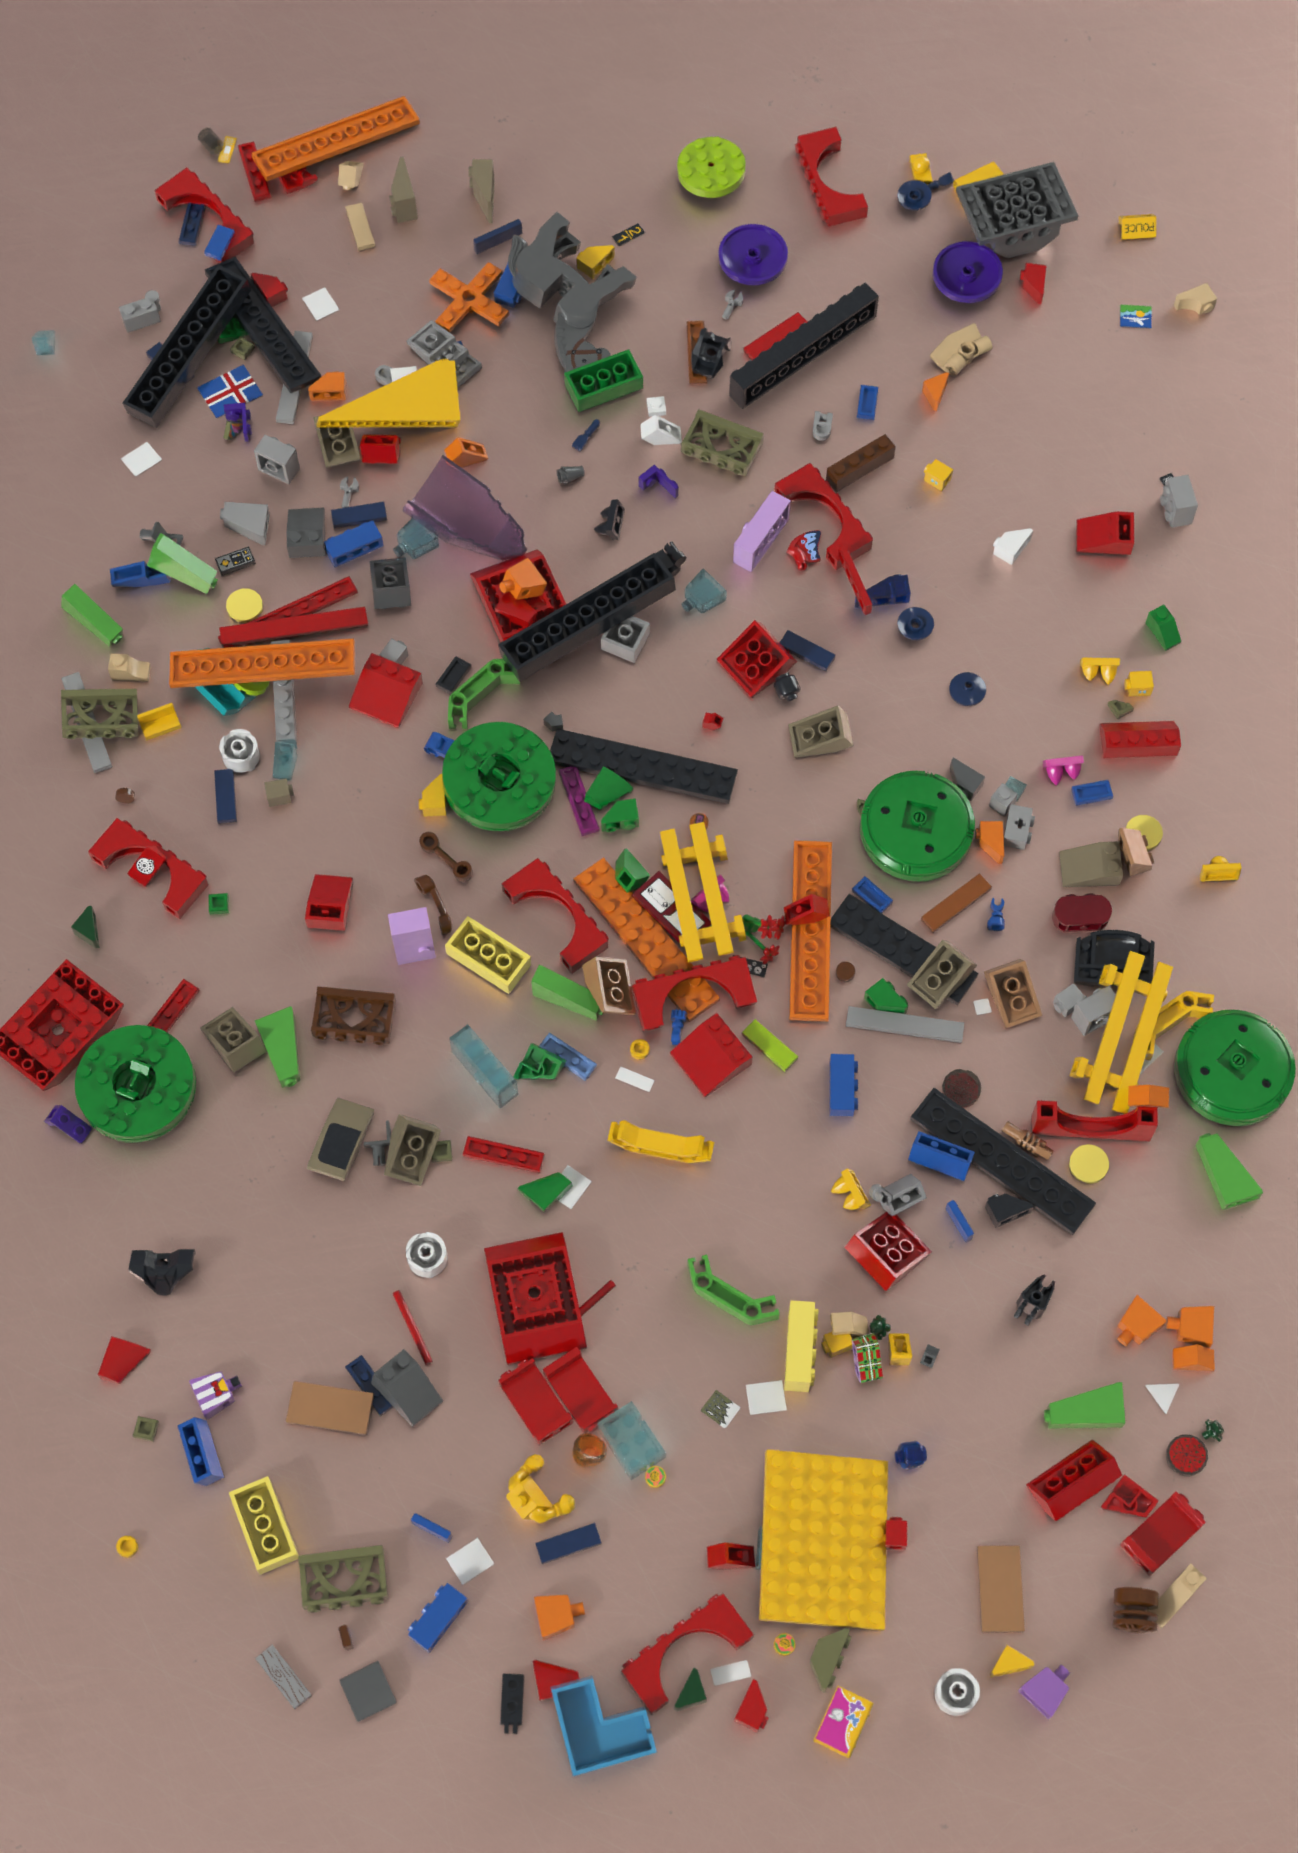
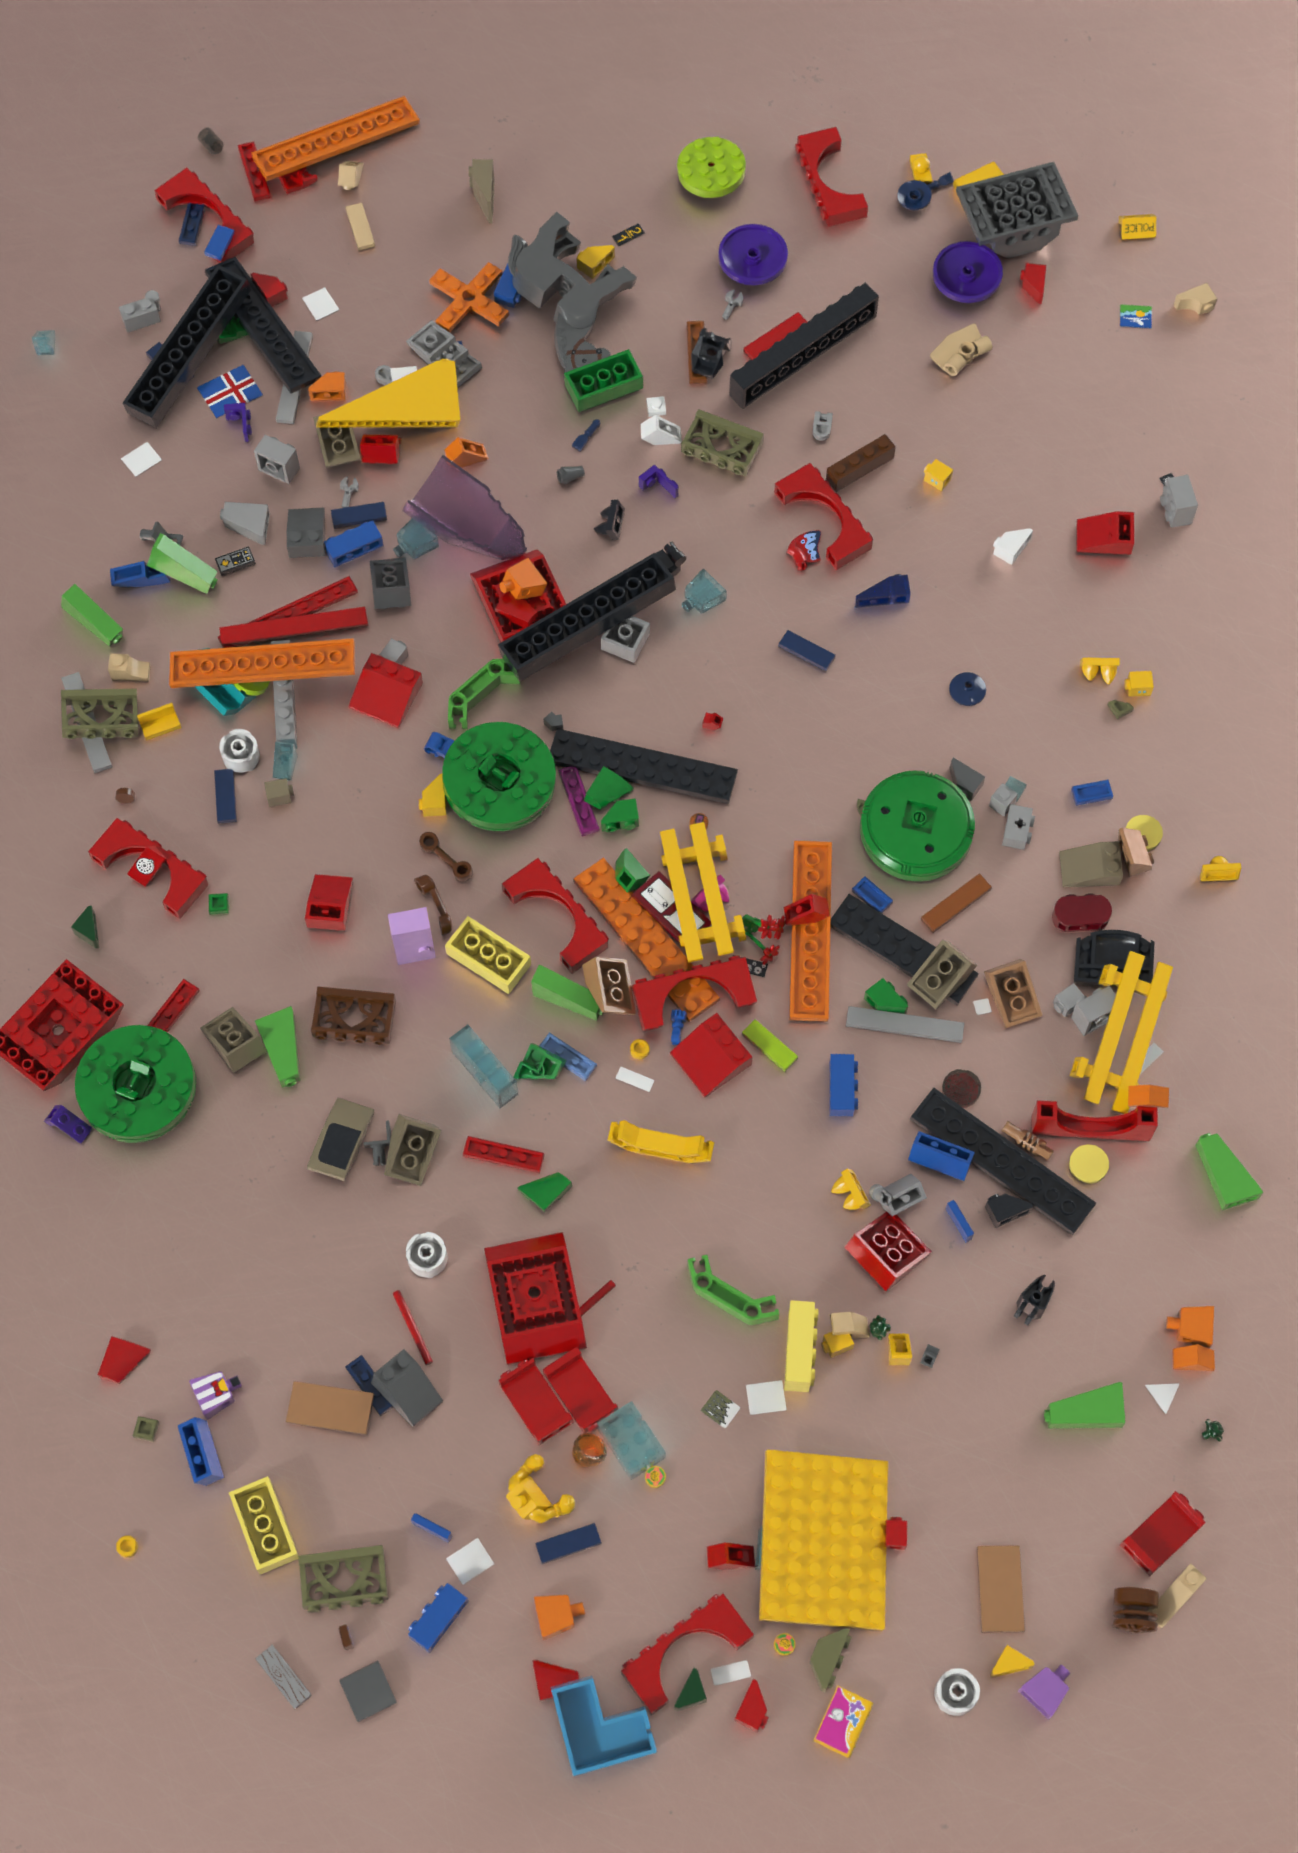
(161, 1270): black piece -> none
(228, 147): yellow sticker -> none
(232, 429): olive tile -> none
(242, 348): olive tile -> none
(244, 605): light yellow tile -> none
(402, 198): dark tan slope -> none
(442, 1151): olive tile -> none
(453, 675): black tile -> none
(497, 236): dark blue tile -> none
(512, 1701): black hinge -> none
(579, 1185): white sticker -> none
(756, 659): red slope -> none
(761, 531): lavender brick -> none
(787, 687): black head -> none
(821, 733): dark tan slope -> none
(845, 971): reddish brown tile -> none
(854, 579): red tile -> none
(867, 402): blue tile -> none
(867, 1358): piece -> none
(911, 1455): clear blue head -> none
(918, 617): dark blue dish -> none
(934, 389): orange slope -> none
(991, 839): orange slope -> none
(996, 921): blue piece -> none
(1055, 767): dark pink tile -> none
(1074, 1479): red slope -> none
(1130, 1498): red slope -> none
(1139, 1322): orange torso -> none
(1140, 739): red slope -> none
(1163, 627): green slope -> none
(1176, 1012): yellow piece -> none
(1186, 1455): tile -> none
(1234, 1067): green piece -> none

